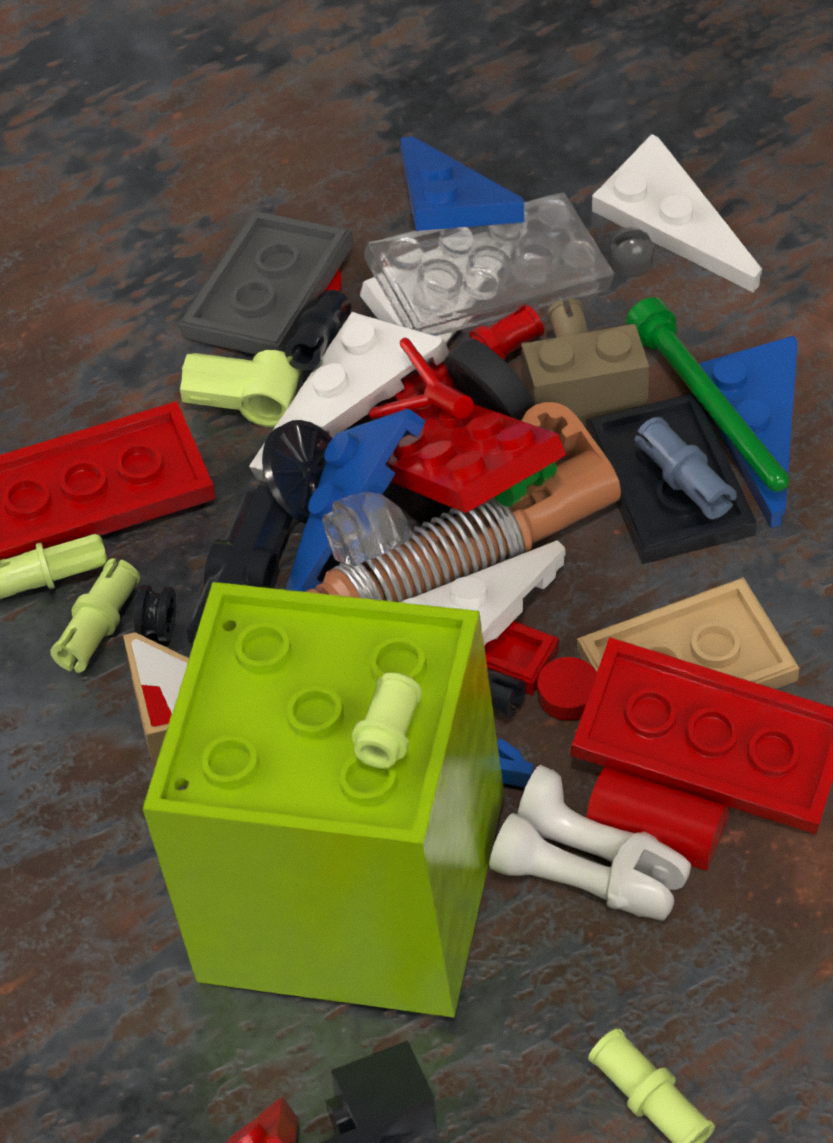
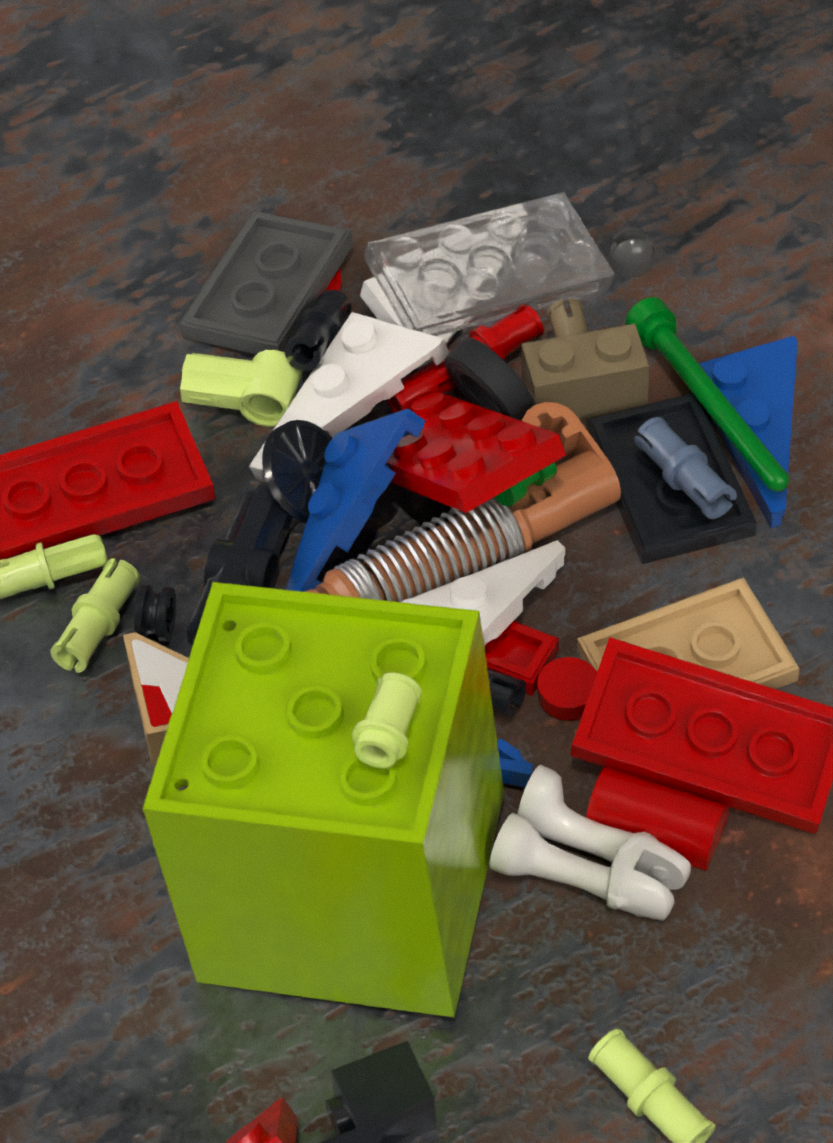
(365, 527): clear piece -> none
(436, 392): red plant -> none
(451, 194): blue wing -> none
(663, 201): white wing -> none

